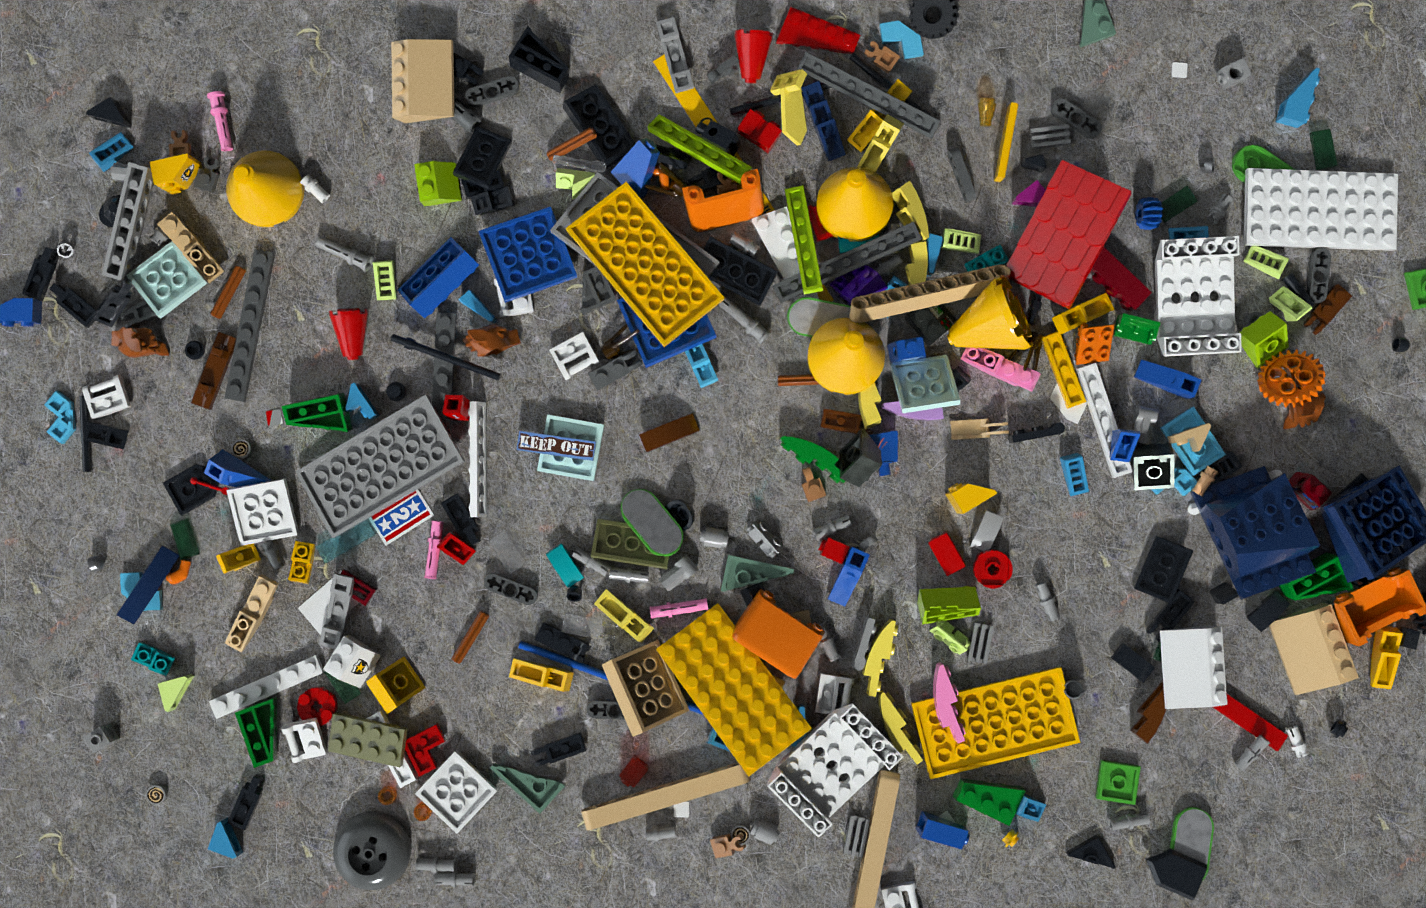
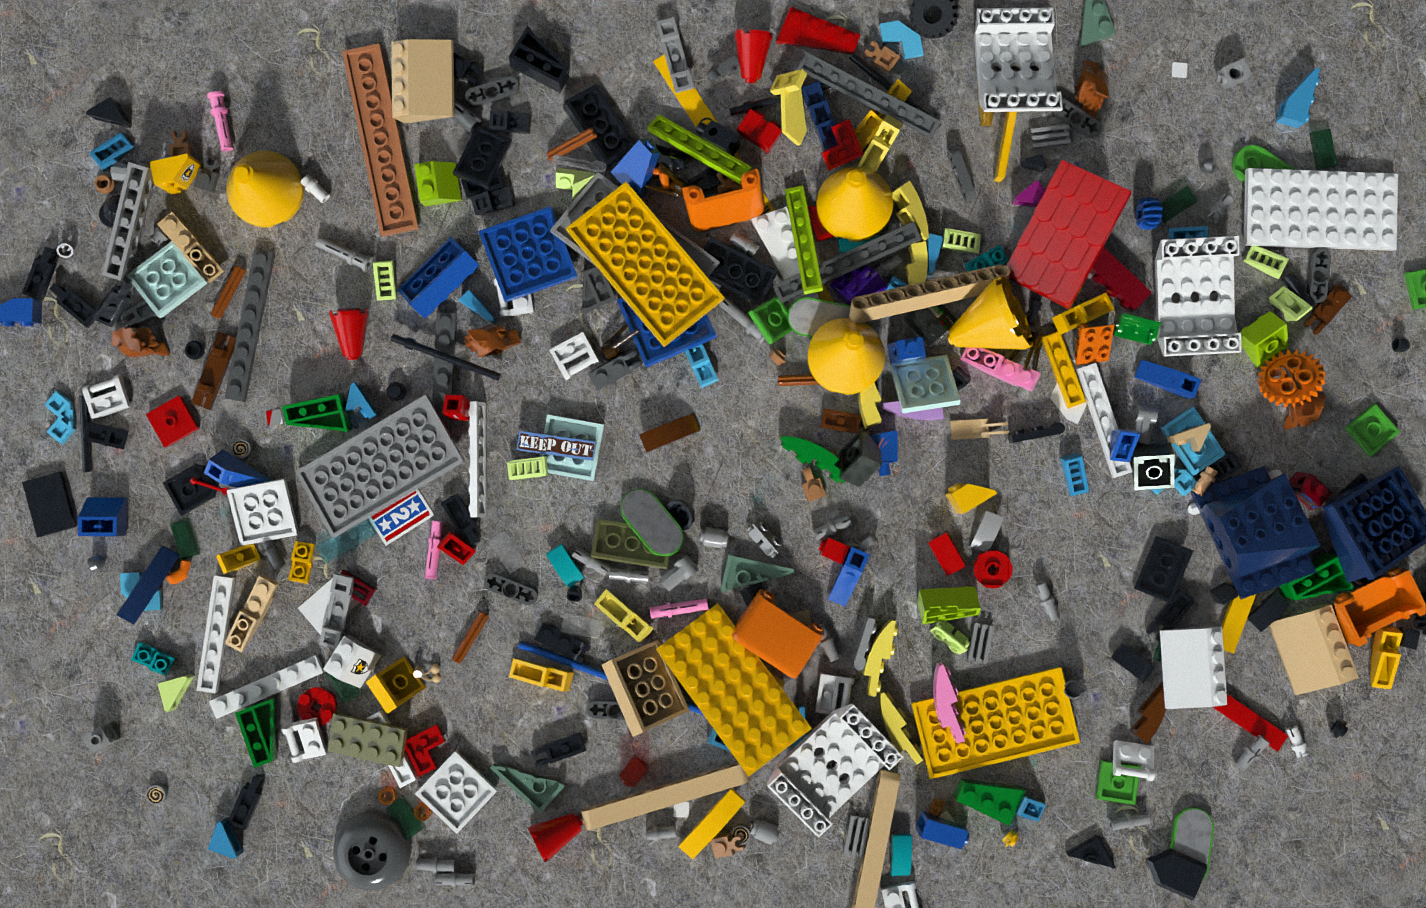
(49, 504): none -> black tile
(99, 182): none -> medium nougat plate
(103, 517): none -> blue slope
(172, 421): none -> red plate
(215, 634): none -> white plate
(380, 140): none -> nougat plate
(404, 817): none -> clear green tile
(435, 668): none -> tan piece
(510, 122): none -> black slope
(516, 470): none -> yellowish green slope
(555, 834): none -> red cone
(712, 823): none -> yellow slope
(771, 320): none -> bright green tile
(777, 356): none -> medium nougat plate
(847, 148): none -> red plate
(901, 854): none -> teal slope
(936, 807): none -> clear orange bush
(1015, 39): none -> white slope
(1092, 88): none -> dark orange piece
(1134, 754): none -> white plate
(1234, 621): none -> yellow tile
(1372, 429): none -> bright green tile

